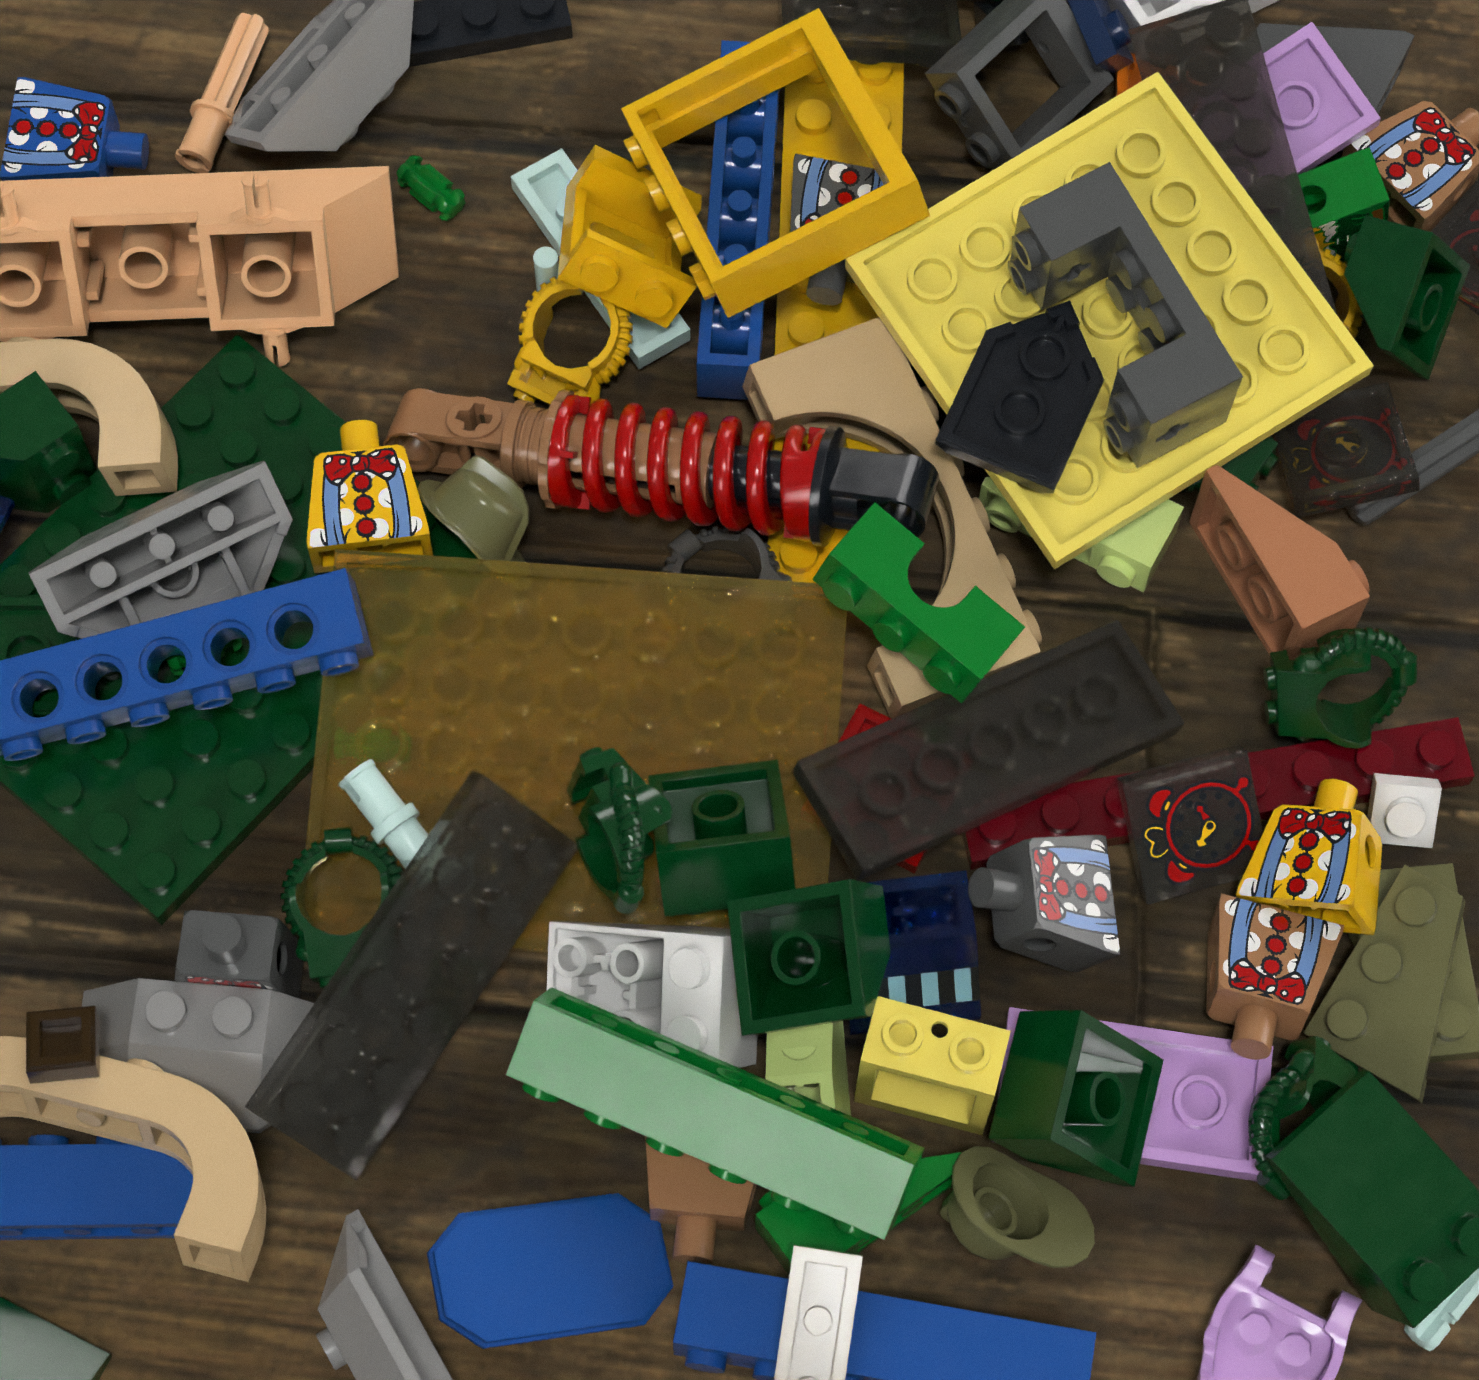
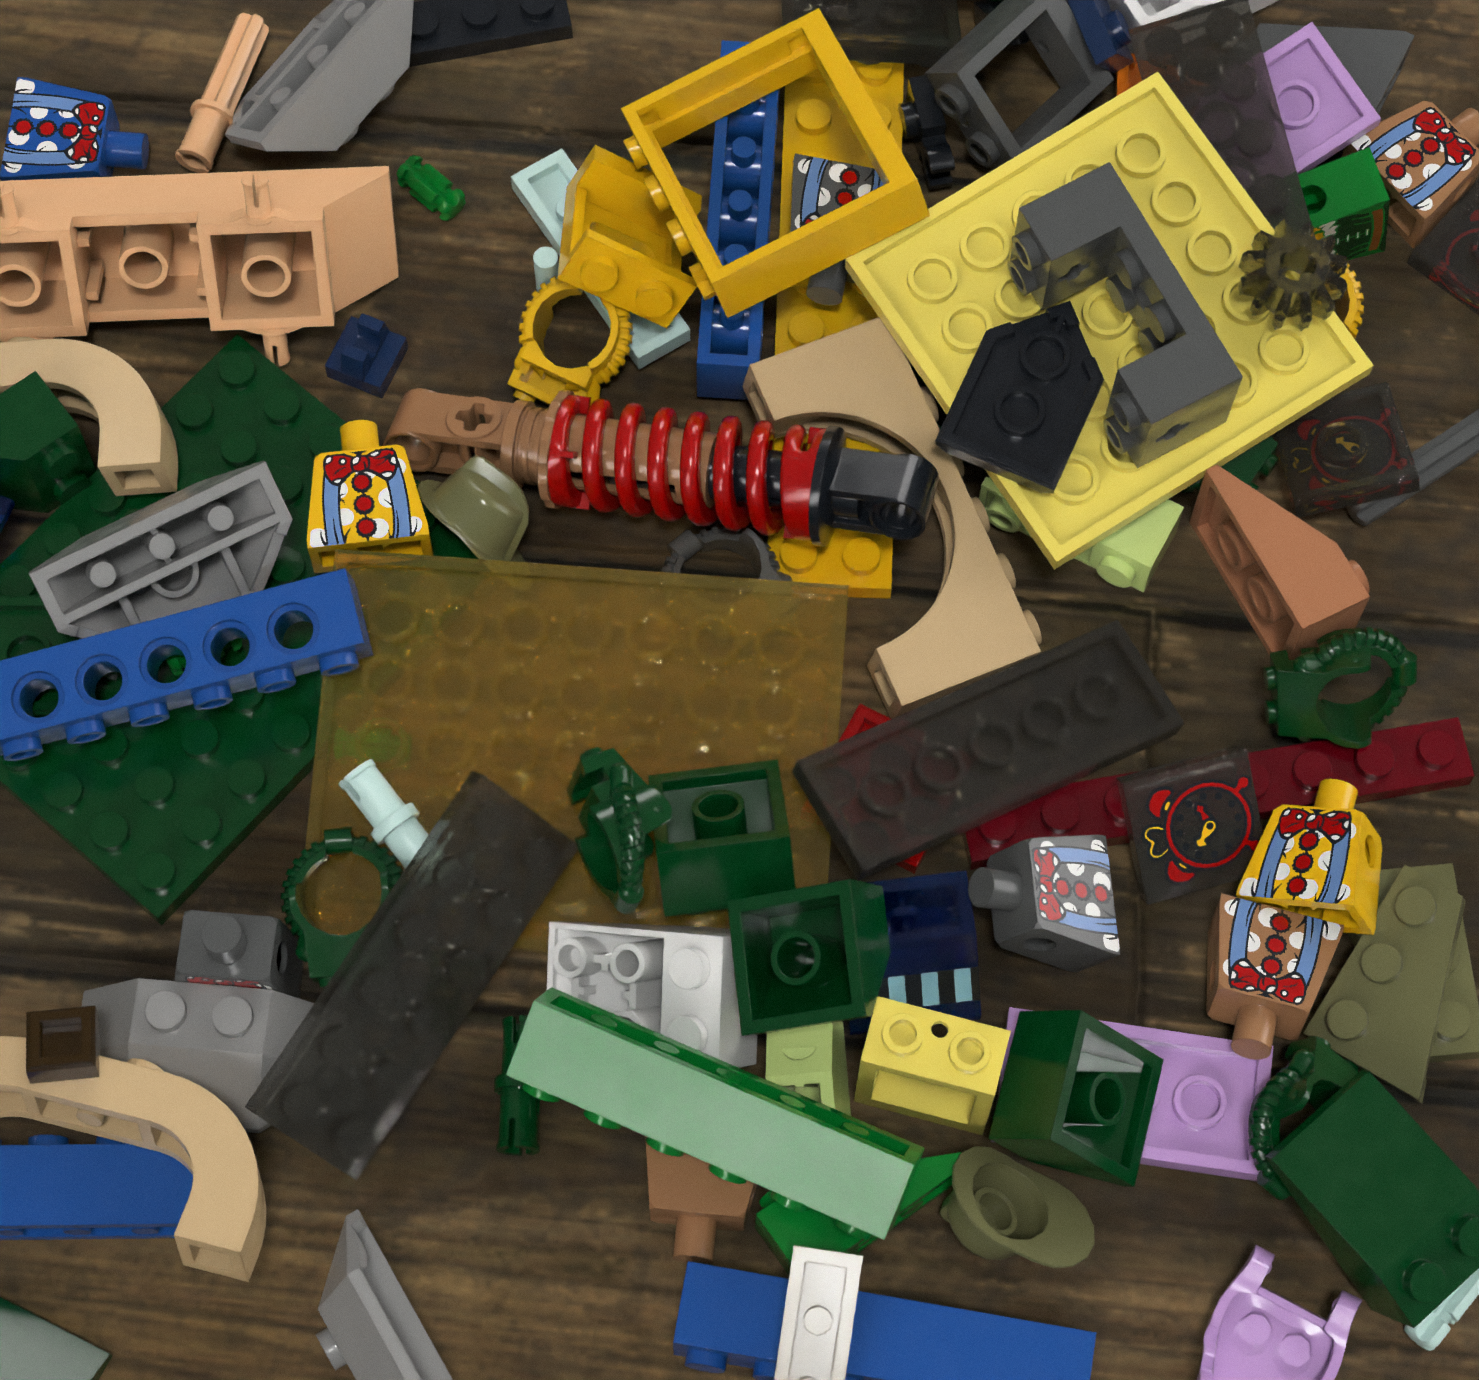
(366, 355): none -> dark blue tile
(518, 1109): none -> dark green pin
(549, 1270): blue shield -> none
(925, 123): none -> black plate
(947, 643): green arch -> none
(1296, 252): none -> clear smoke gear
(1404, 809): white plate -> none
(1405, 289): dark green slope -> none

